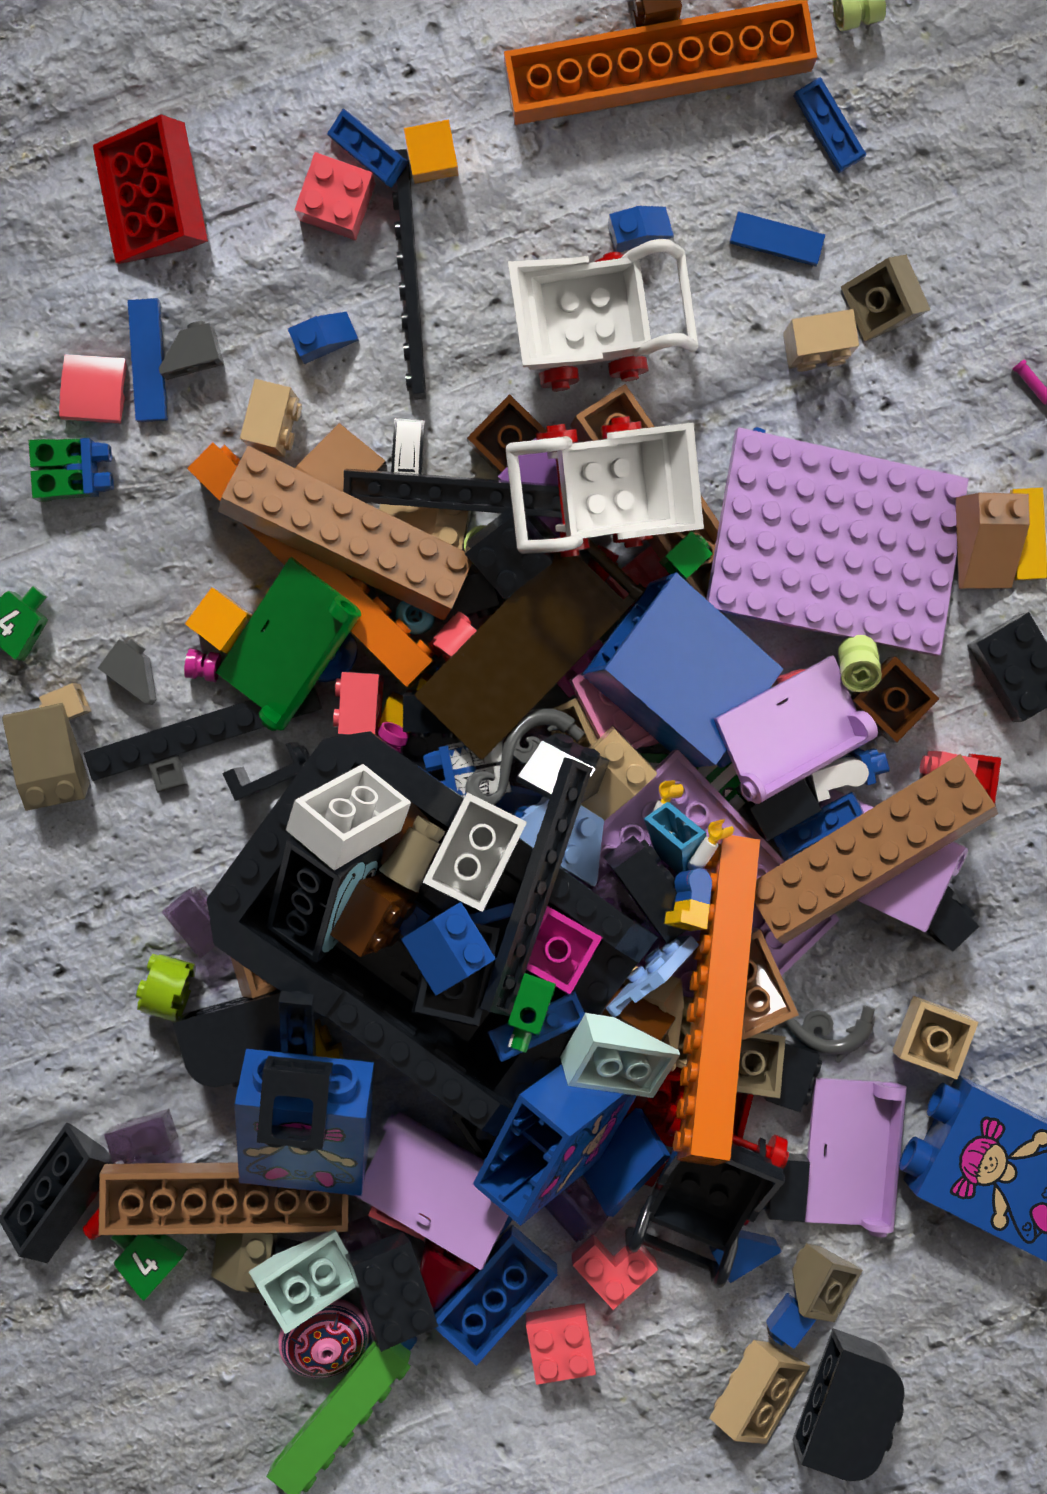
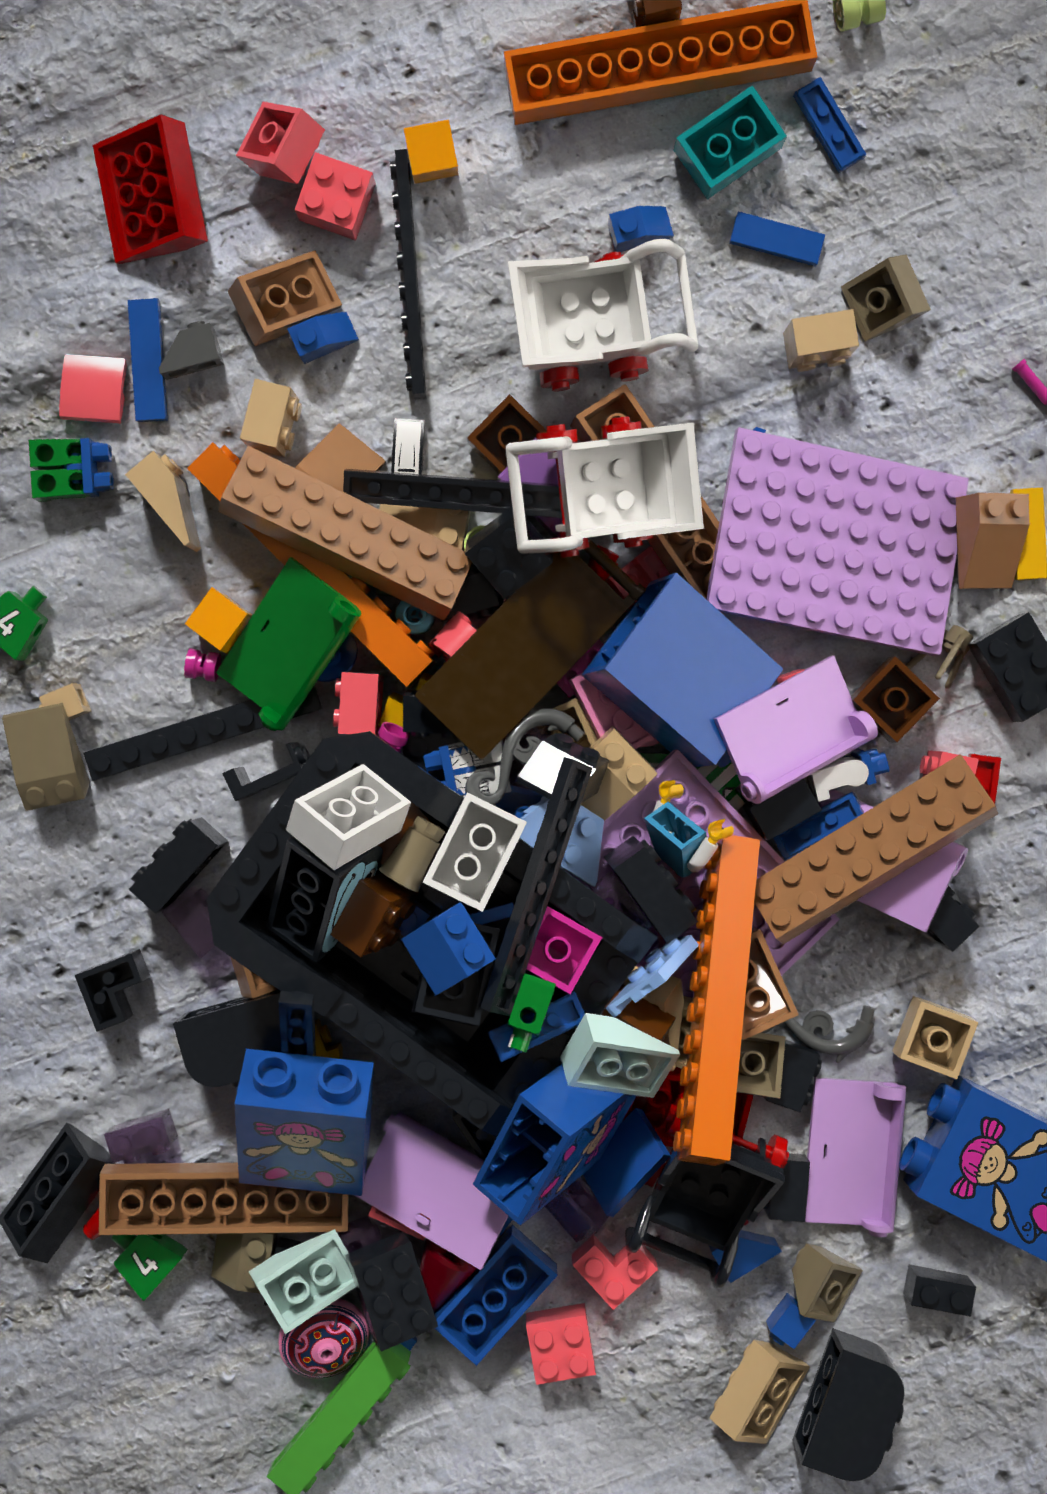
(105, 985): none -> black brick
(131, 669): dark grey slope -> none
(166, 987): lime brick -> none
(167, 493): none -> tan slope
(168, 773): dark grey tile -> none
(177, 864): none -> black brick
(280, 142): none -> coral brick
(283, 296): none -> medium nougat slope
(294, 1079): black window -> none
(367, 148): blue tile -> none
(687, 555): green brick -> none
(691, 901): leg -> none
(729, 142): none -> teal brick
(859, 663): yellowish green wheel -> none
(939, 1290): none -> black brick
(956, 645): none -> dark tan plant

